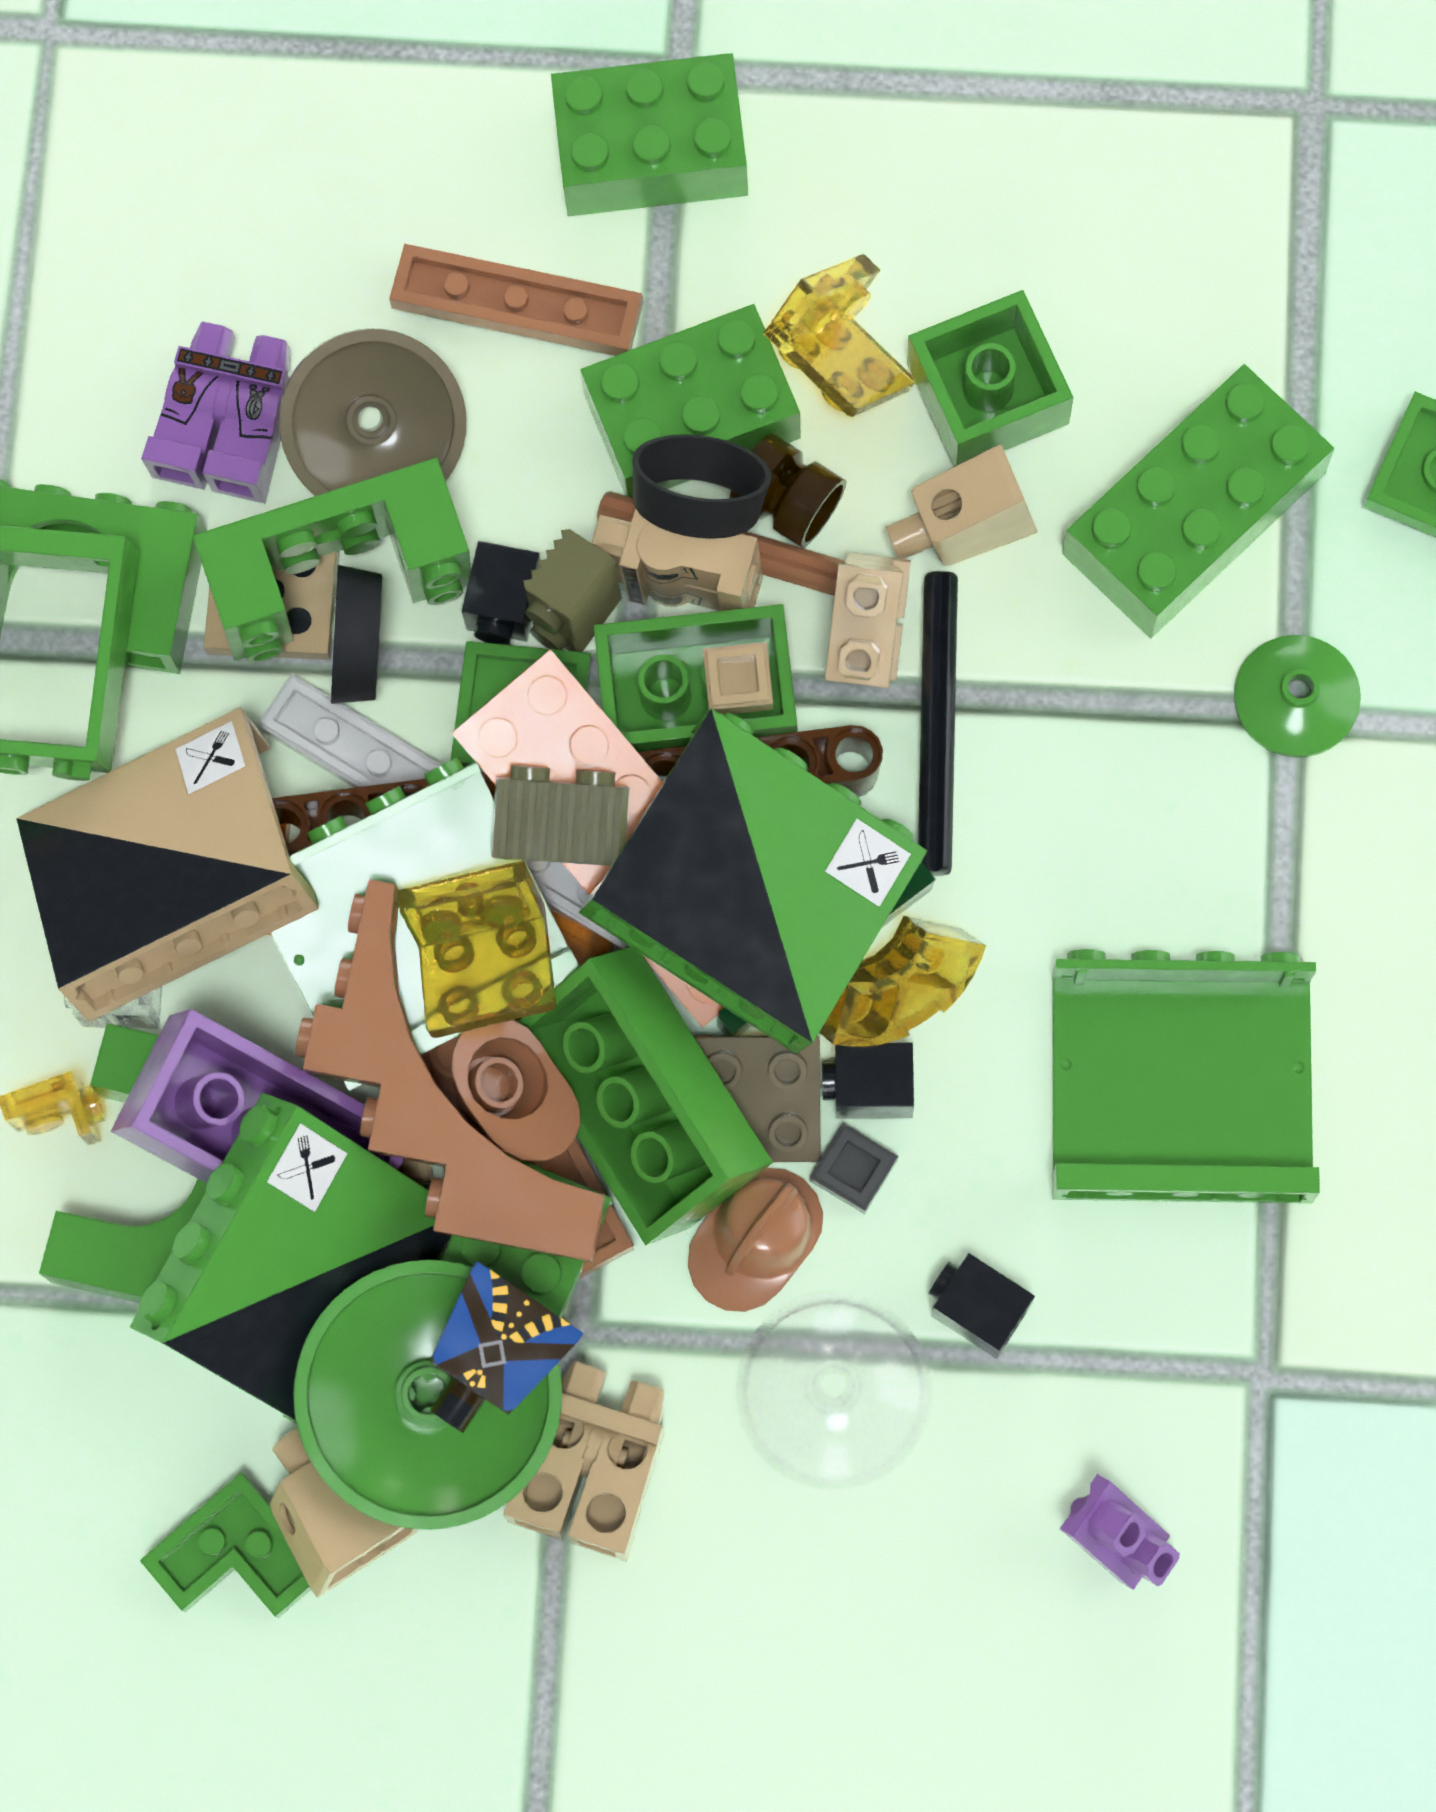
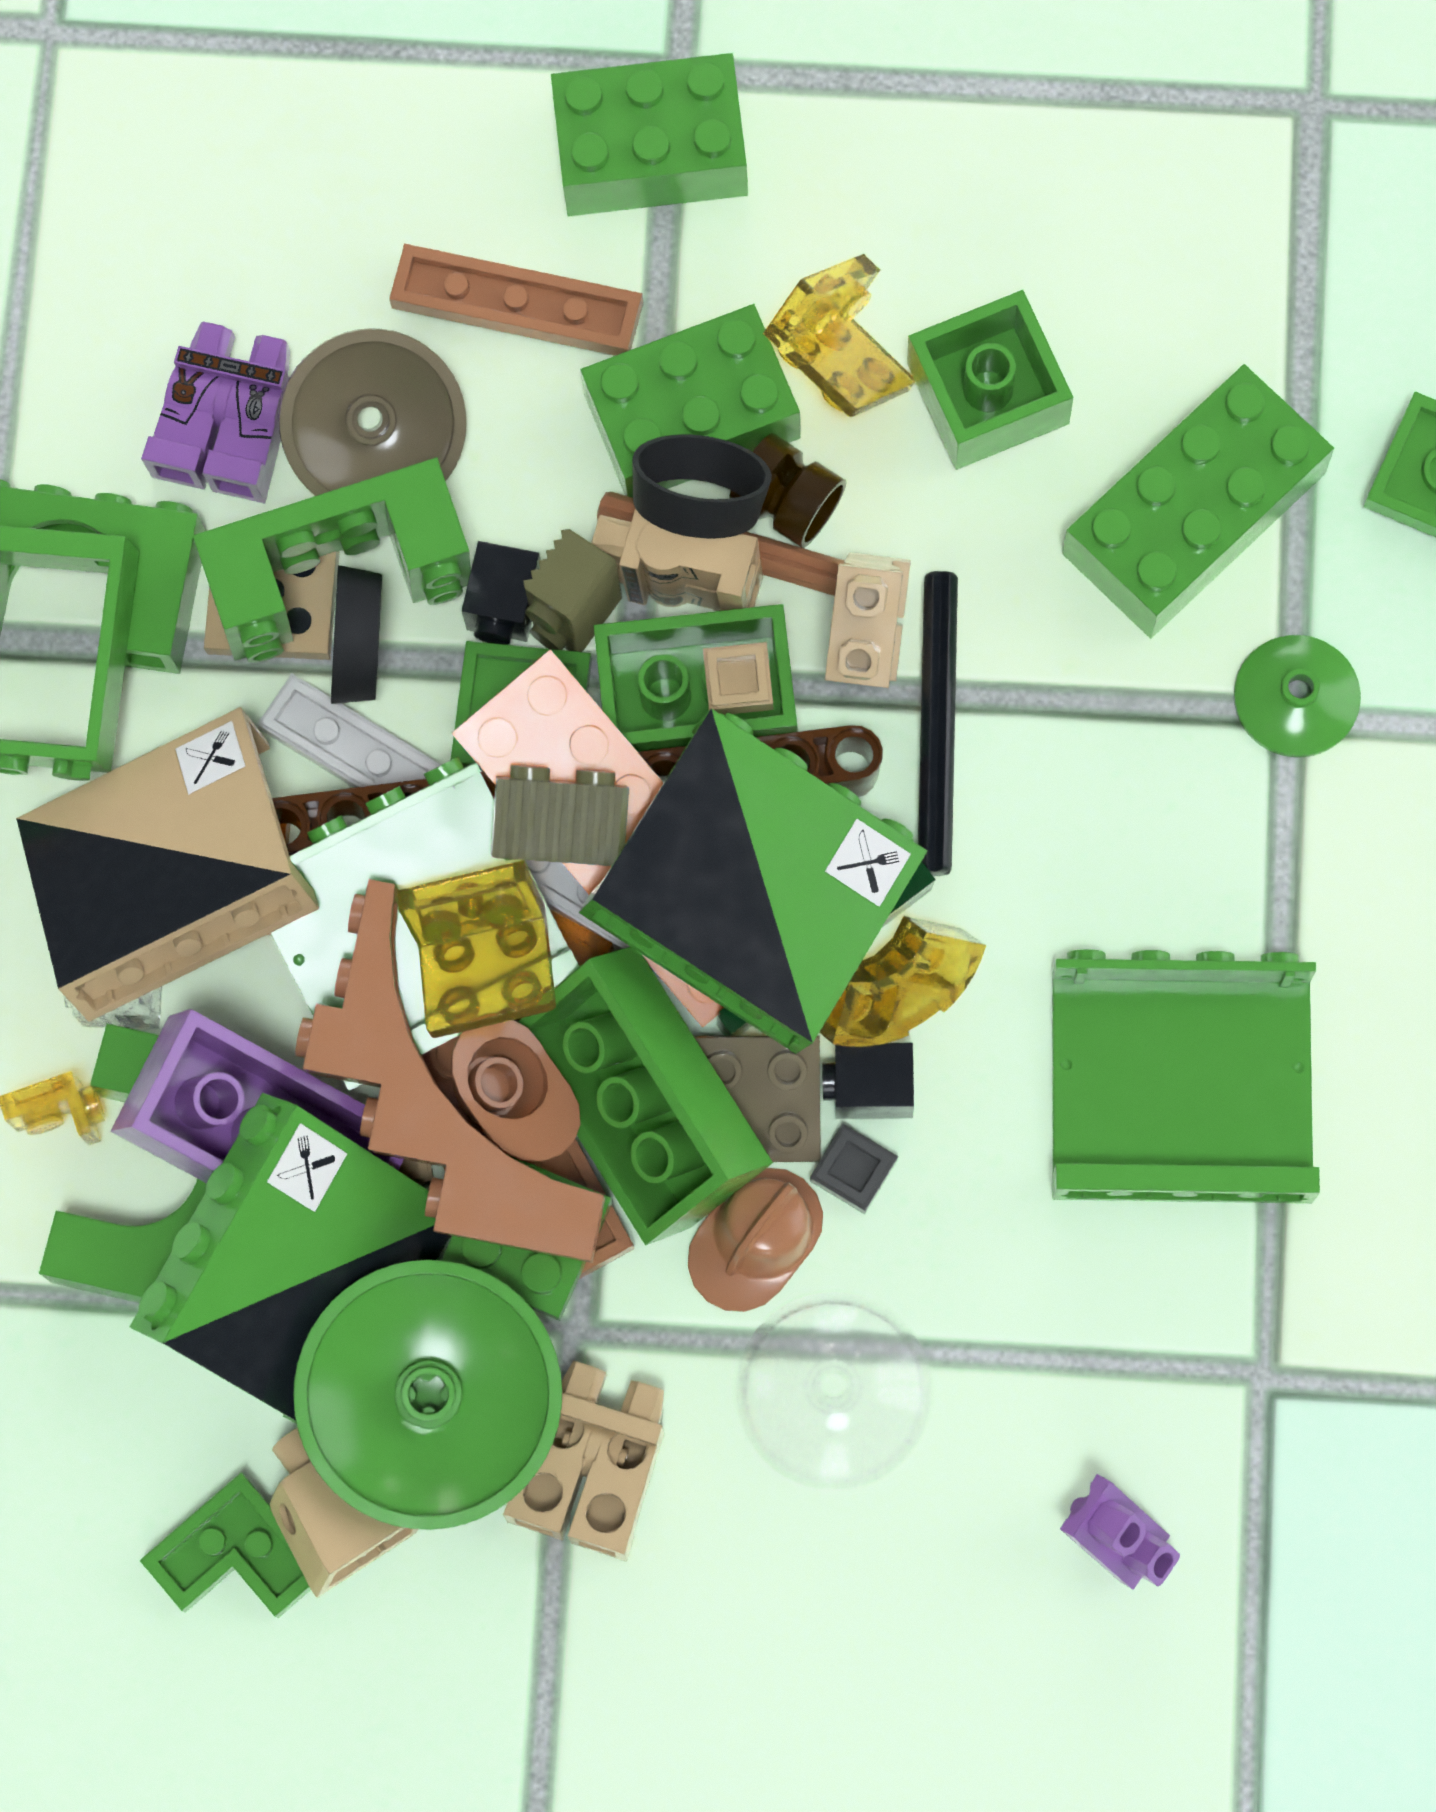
(496, 1348): torso -> none
(979, 1303): black brick -> none
(986, 509): tan torso -> none

